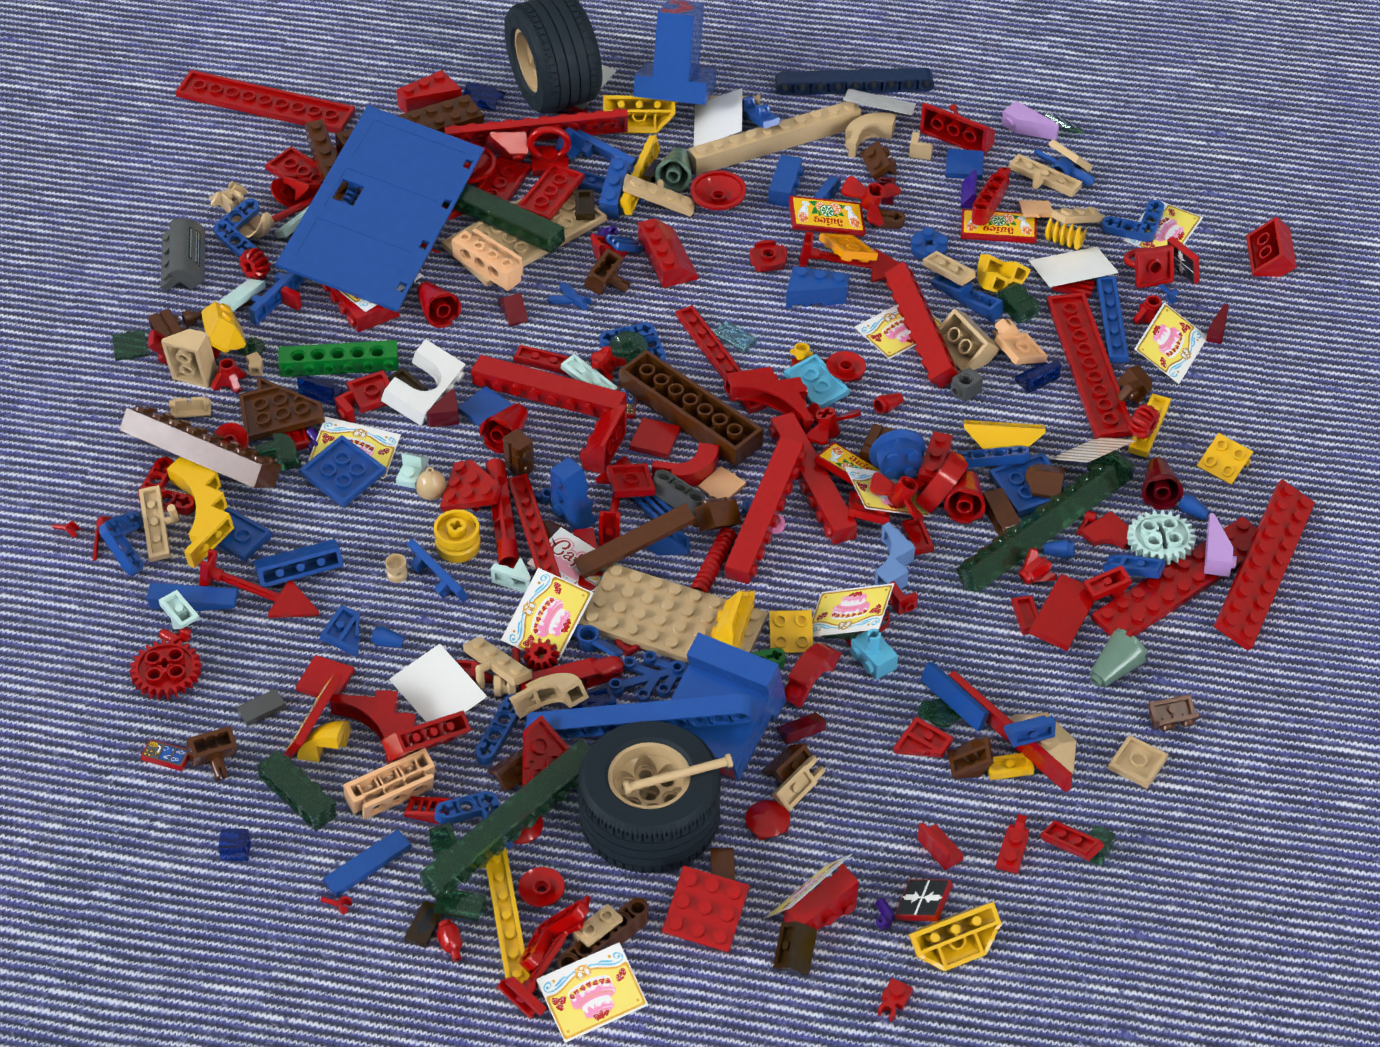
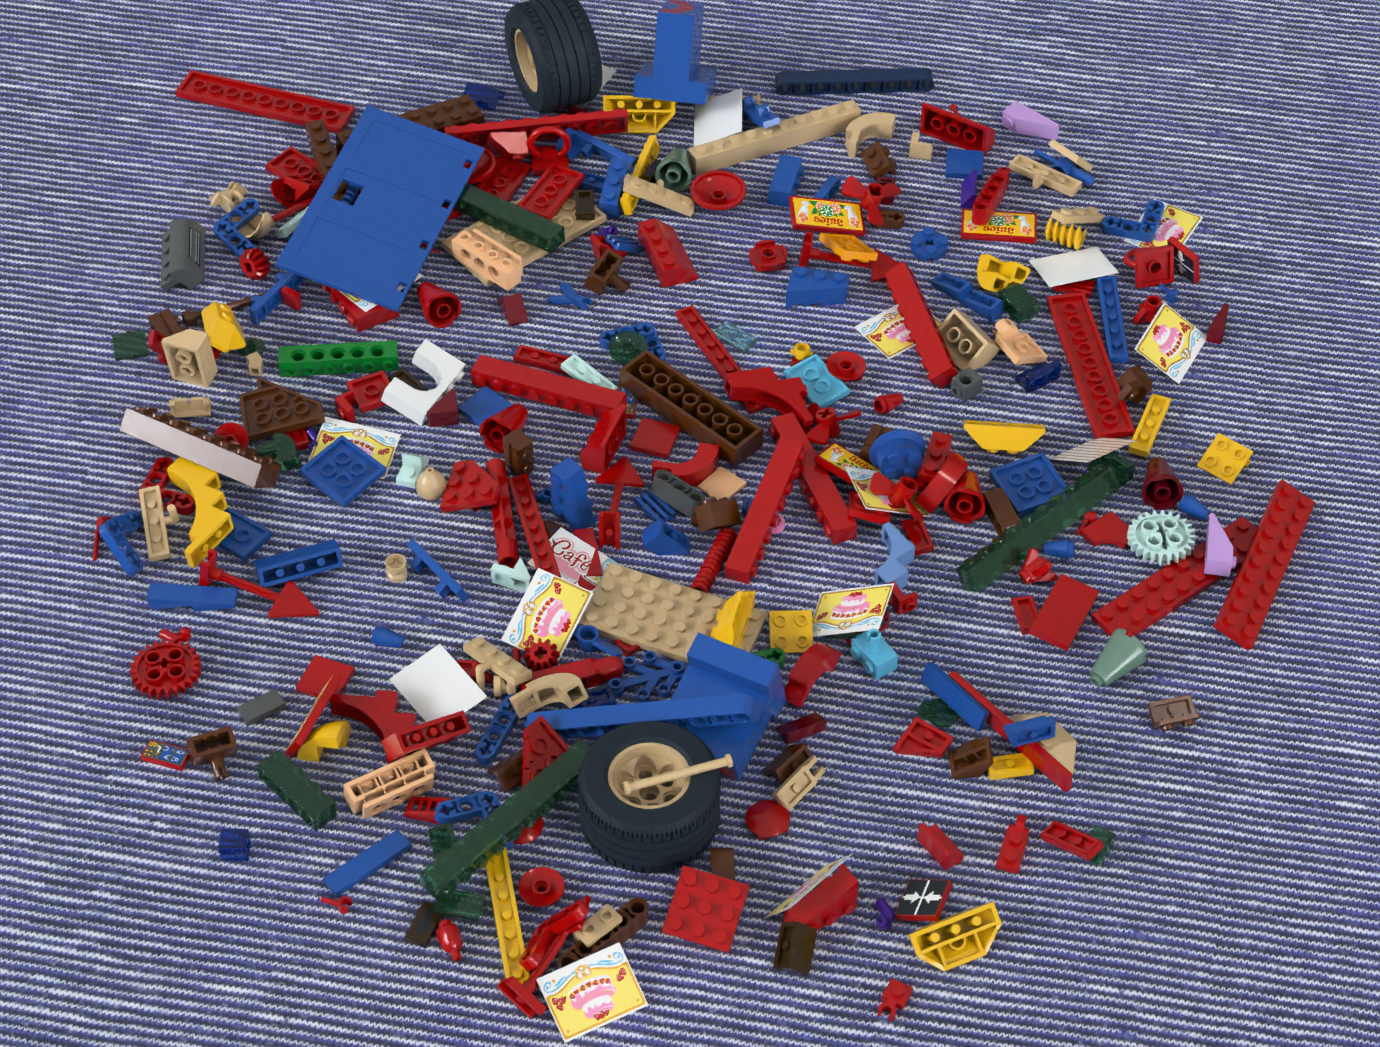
(70, 527): red hand -> none
(178, 610): light aqua slope -> none
(228, 376): red rock -> none
(243, 293): light aqua tile -> none
(318, 389): clear blue panel -> none
(343, 630): blue wing -> none
(427, 91): red wedge -> none
(457, 536): yellow wheel -> none
(606, 362): red rock -> none
(630, 480): red plate -> none
(634, 541): reddish brown tile -> none
(879, 101): white sticker -> none
(949, 268): tan plate -> none
(996, 456): blue beam -> none
(1035, 208): light nougat piece -> none
(1045, 480): reddish brown slope -> none
(1063, 122): piece -> none
(1108, 583): red slope -> none
(1136, 565): blue hinge -> none
(1138, 761): tan tile -> none
(1144, 421): red gear -> none
(1271, 249): red slope -> none

